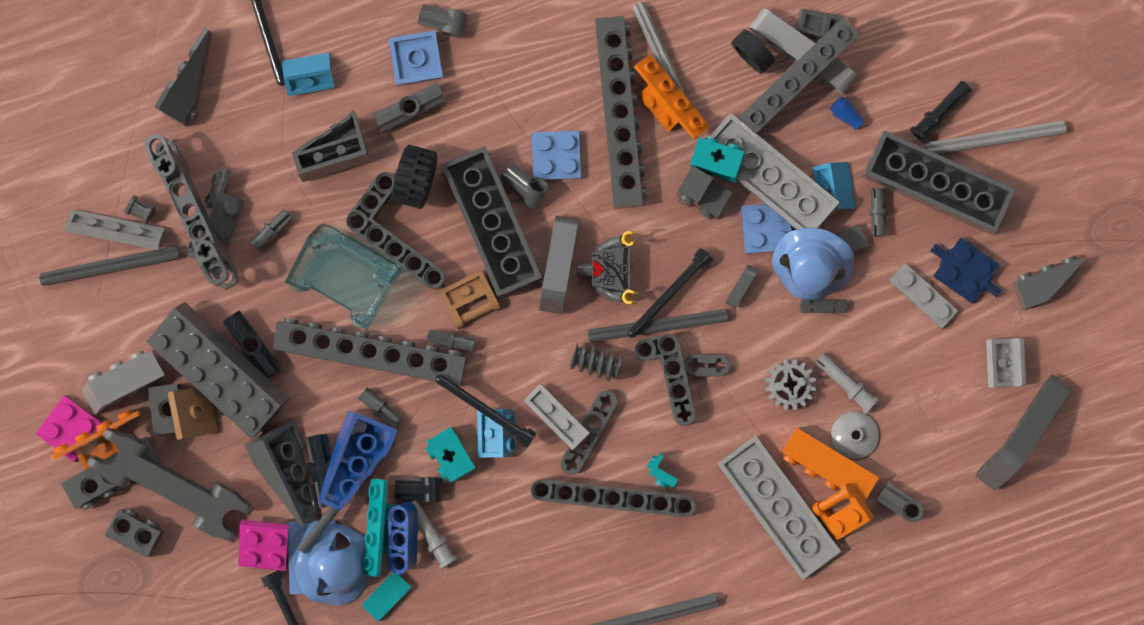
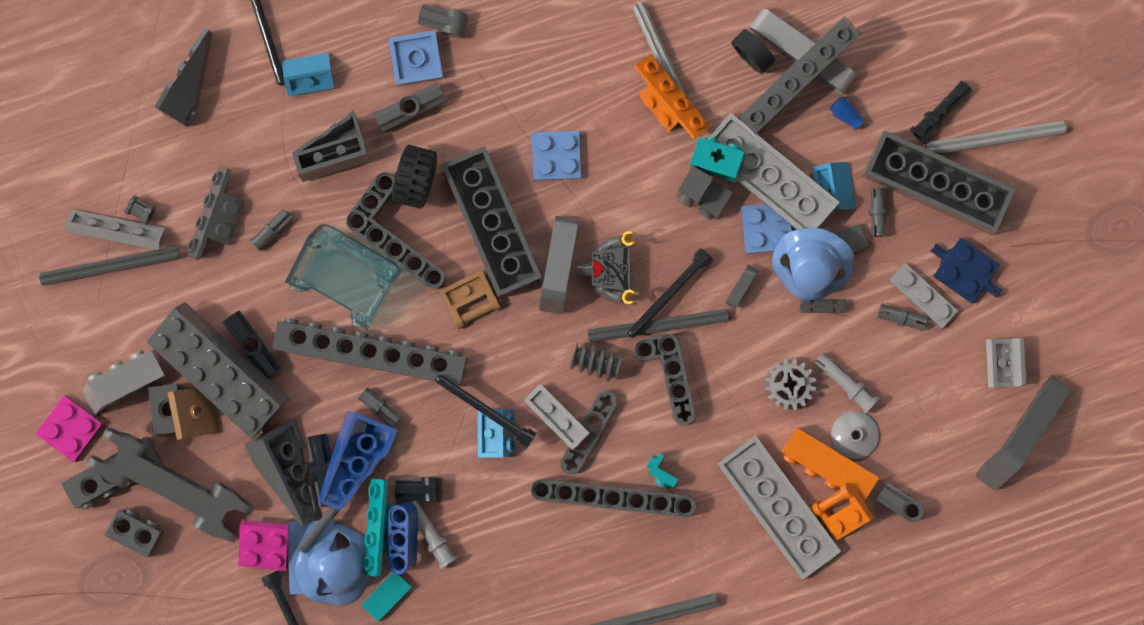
(95, 443): orange bracket -> none
(208, 250): dark grey piece -> none
(452, 340): dark grey axle -> none
(462, 462): teal brick -> none
(532, 189): dark grey piece -> none
(605, 29): dark grey brick -> none
(711, 372): dark grey beam -> none
(816, 23): dark grey slope -> none
(902, 317): none -> dark grey pin
(1042, 286): dark grey slope -> none

